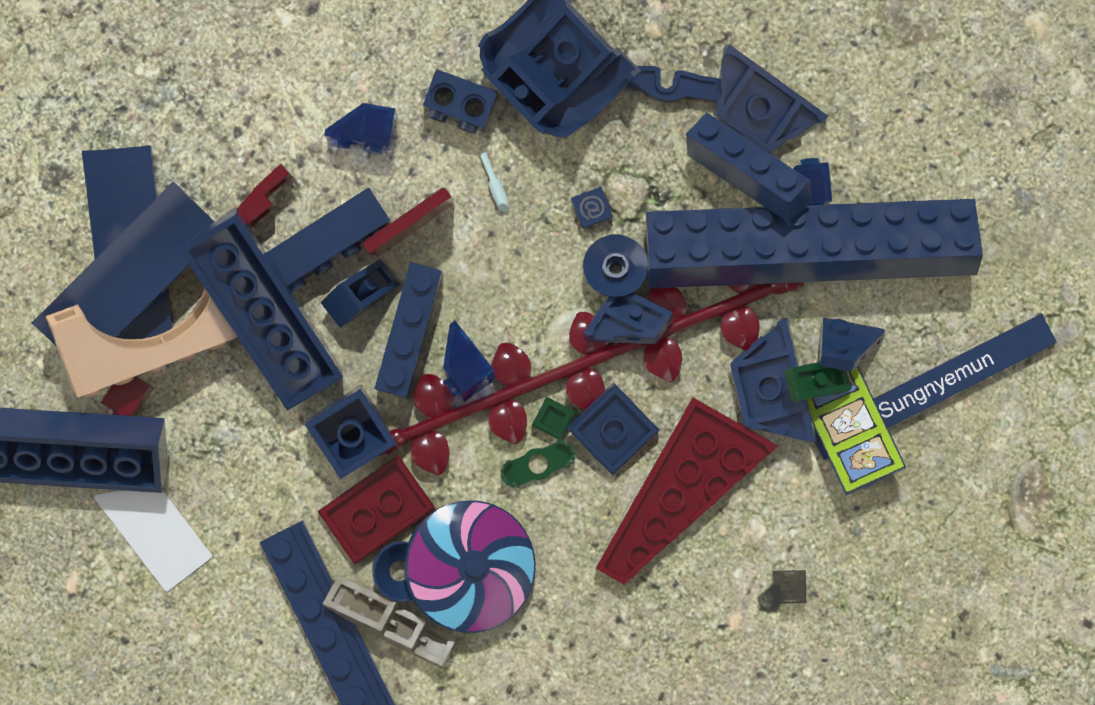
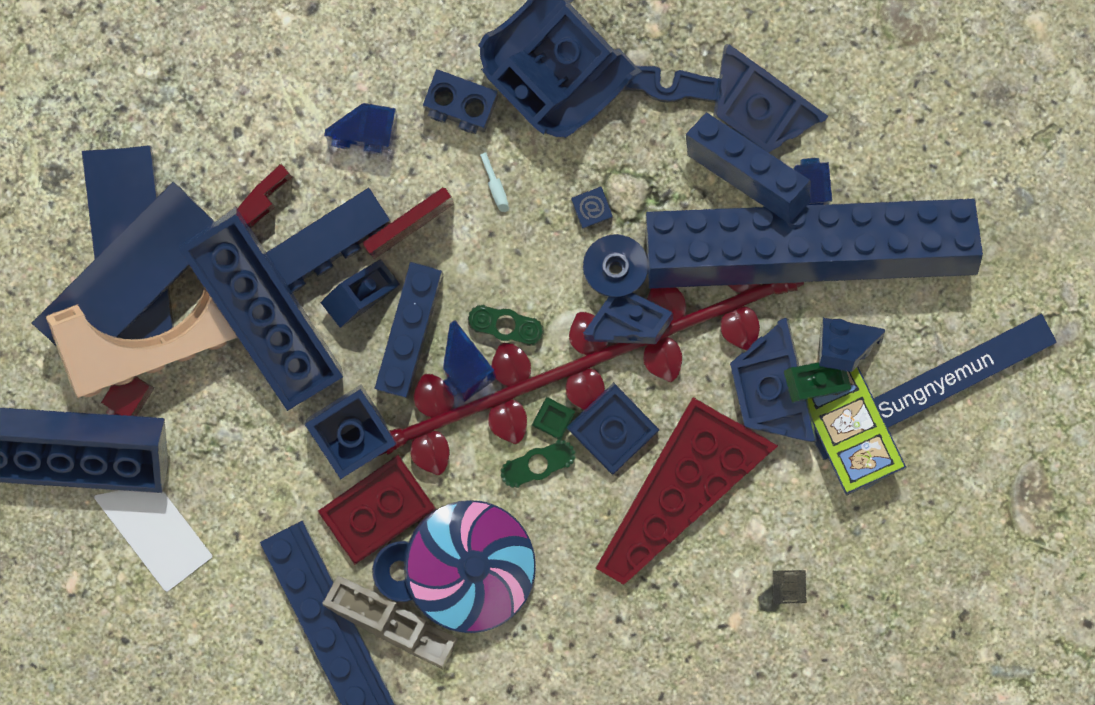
(526, 329): none -> dark green piece

